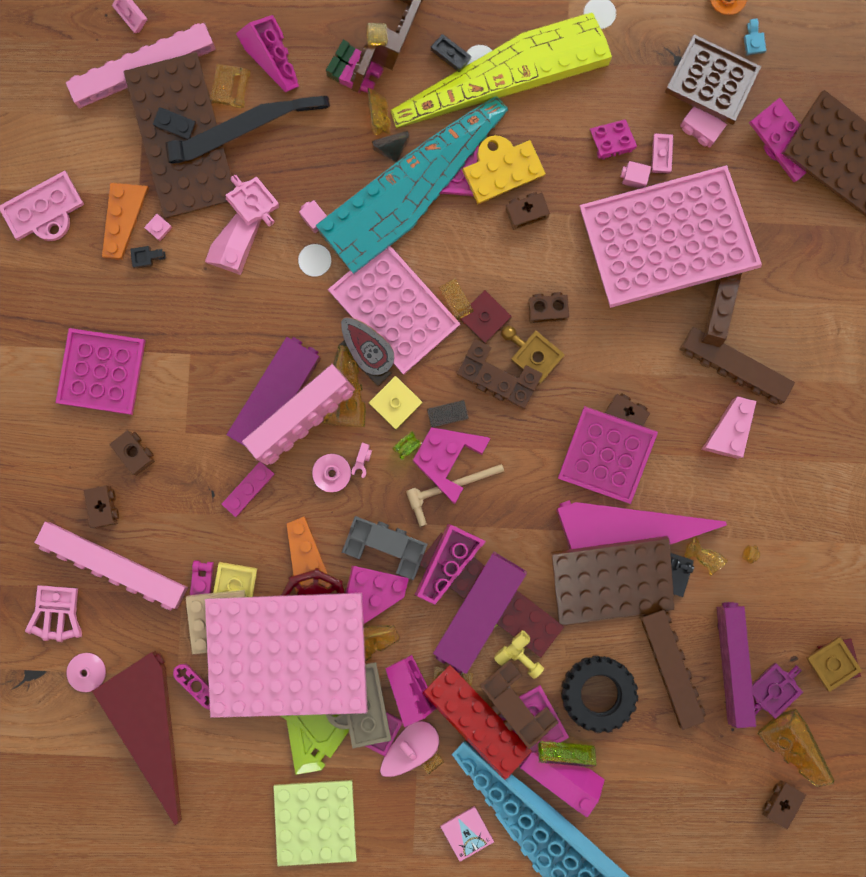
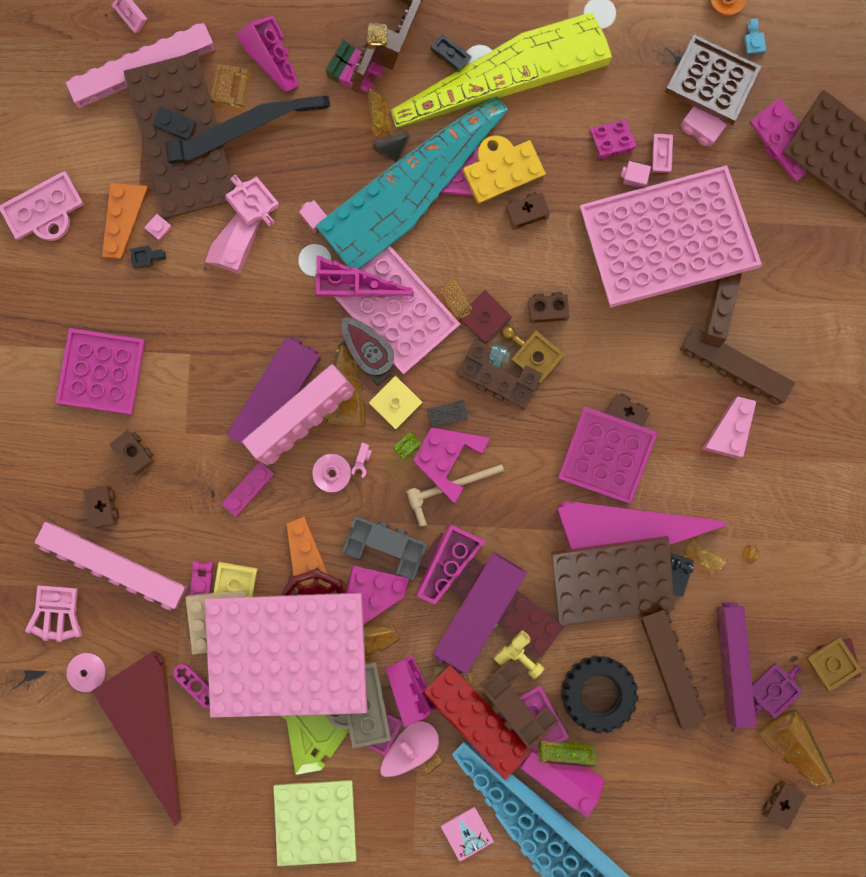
(344, 281): none -> dark pink wedge
(499, 355): none -> clear light blue plate

